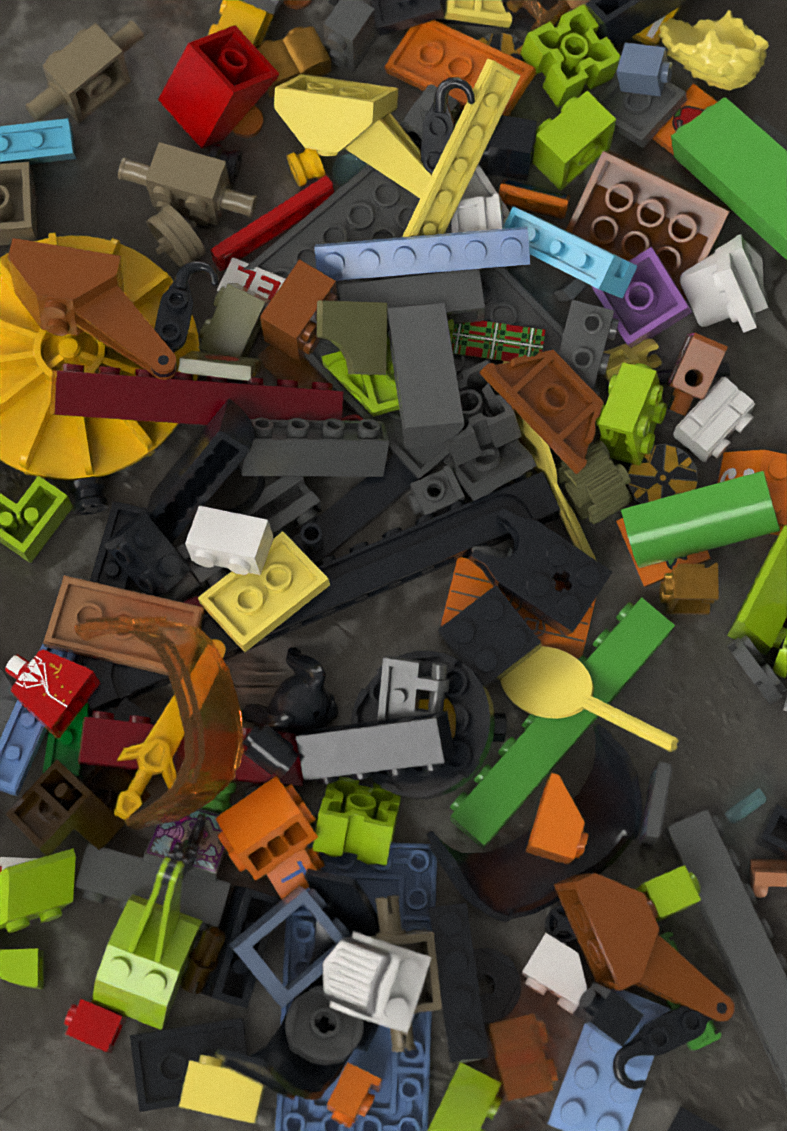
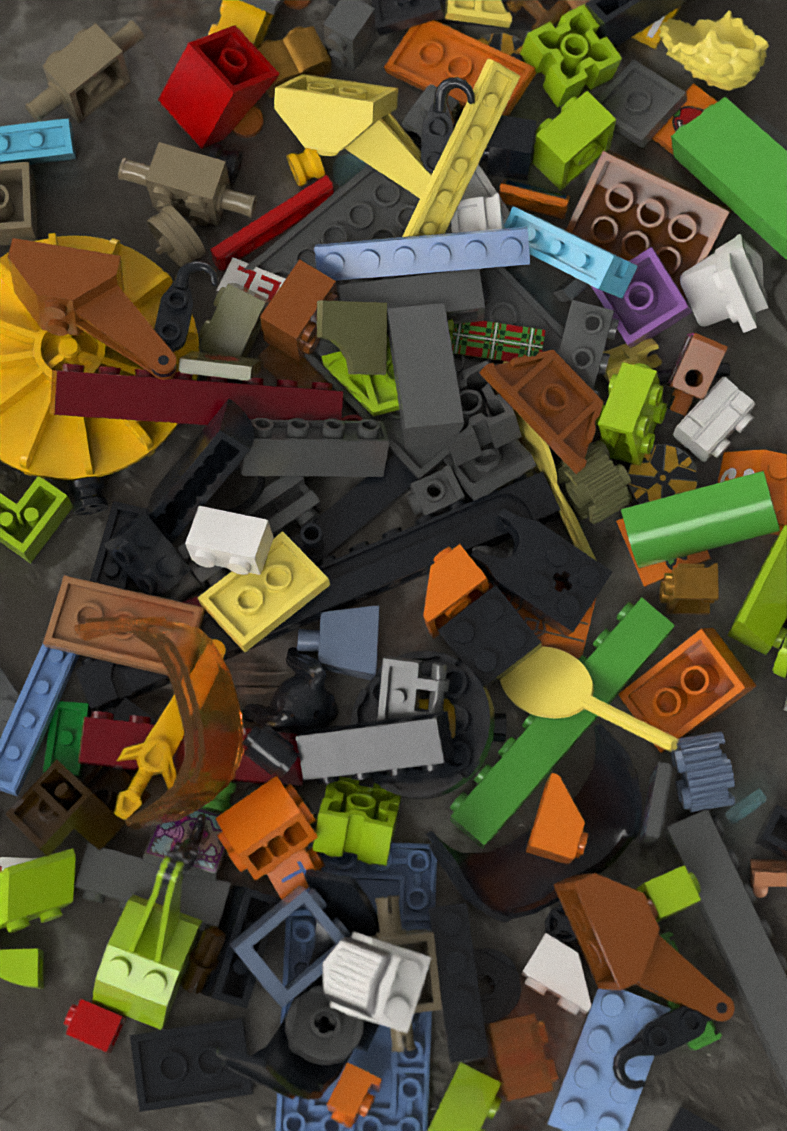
(51, 688): red torso -> none
(220, 1091): light yellow brick -> none
(345, 641): none -> sand blue torso
(451, 587): none -> orange slope
(608, 1014): black brick -> none
(643, 69): sand blue brick -> none
(688, 686): none -> orange slope
(704, 772): none -> sand blue brick
(763, 677): dark grey plate -> none

